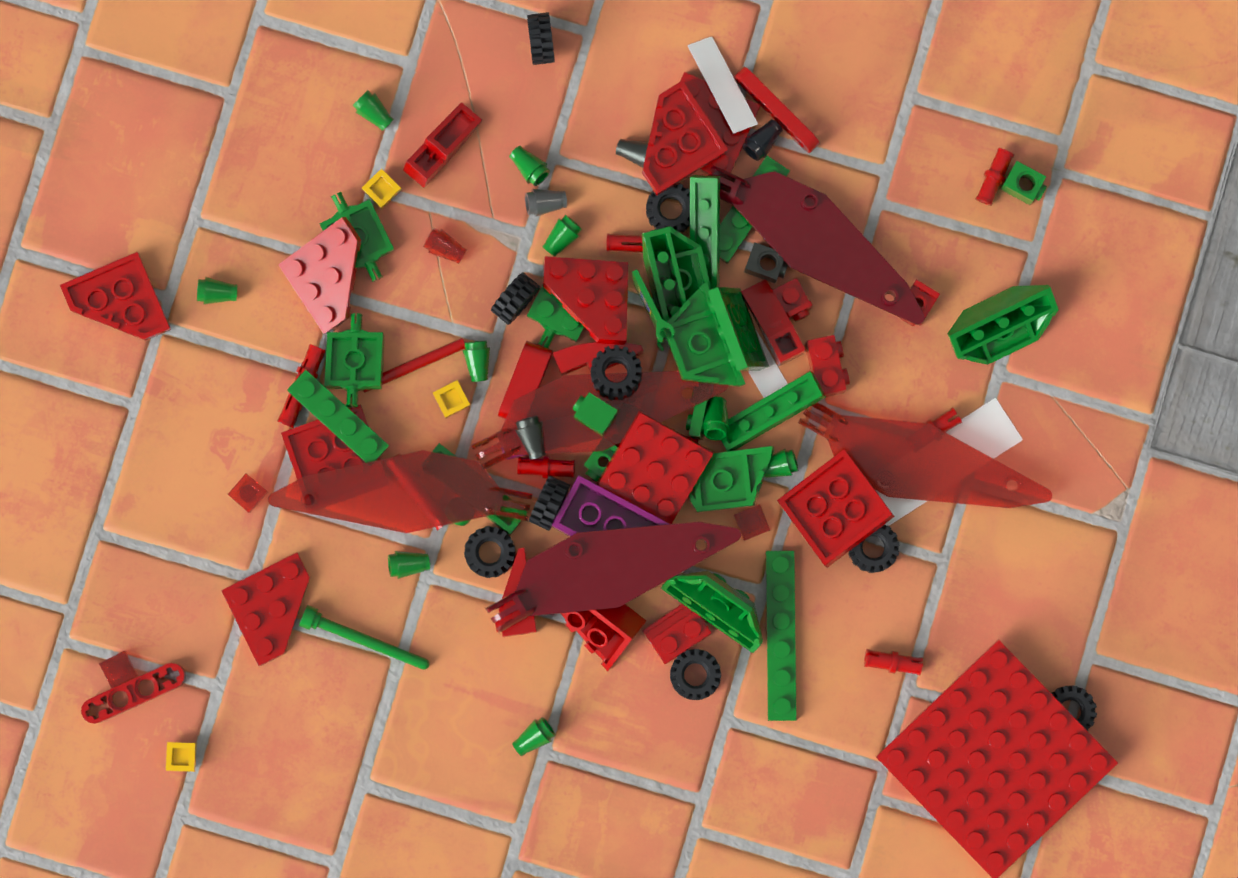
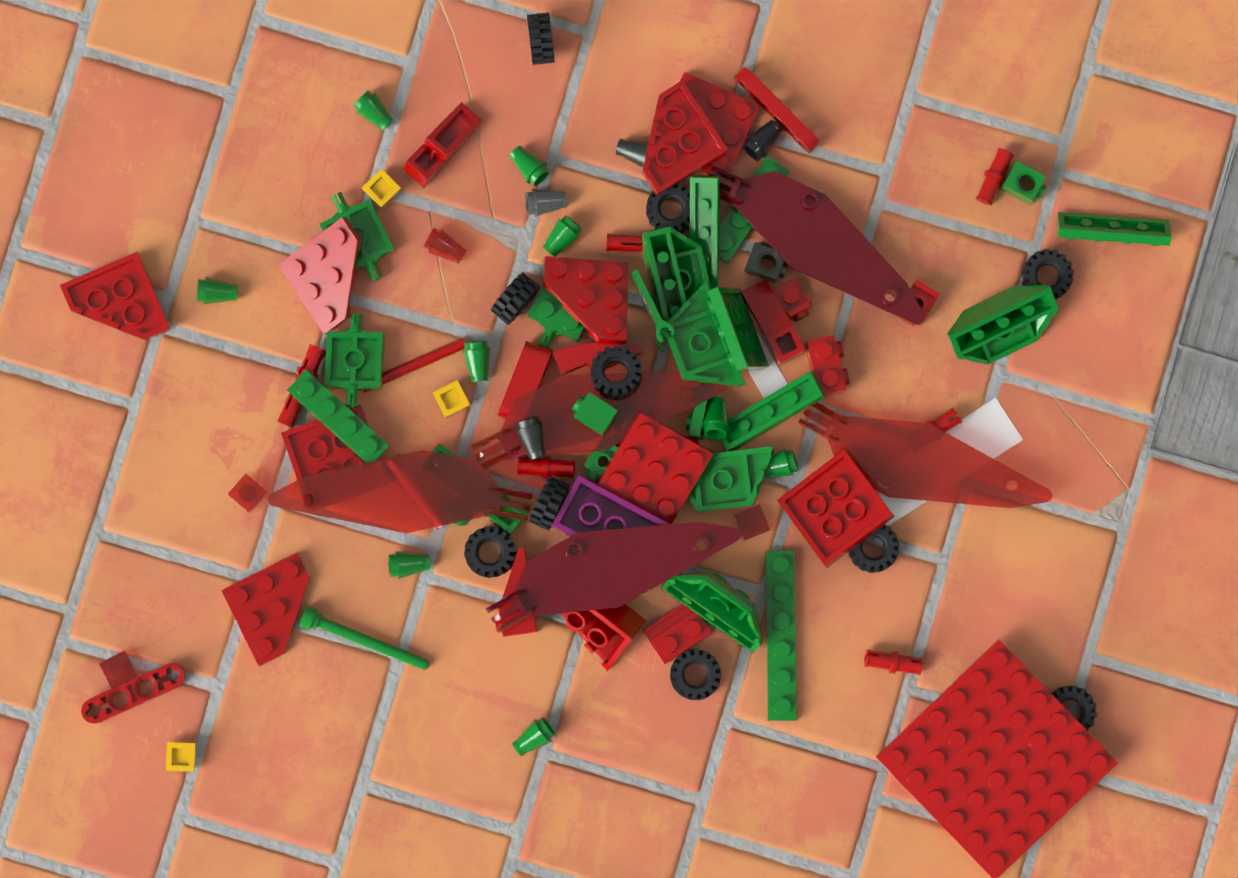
(722, 84): white sticker -> none
(1055, 260): none -> black tyre
(1113, 228): none -> green plate

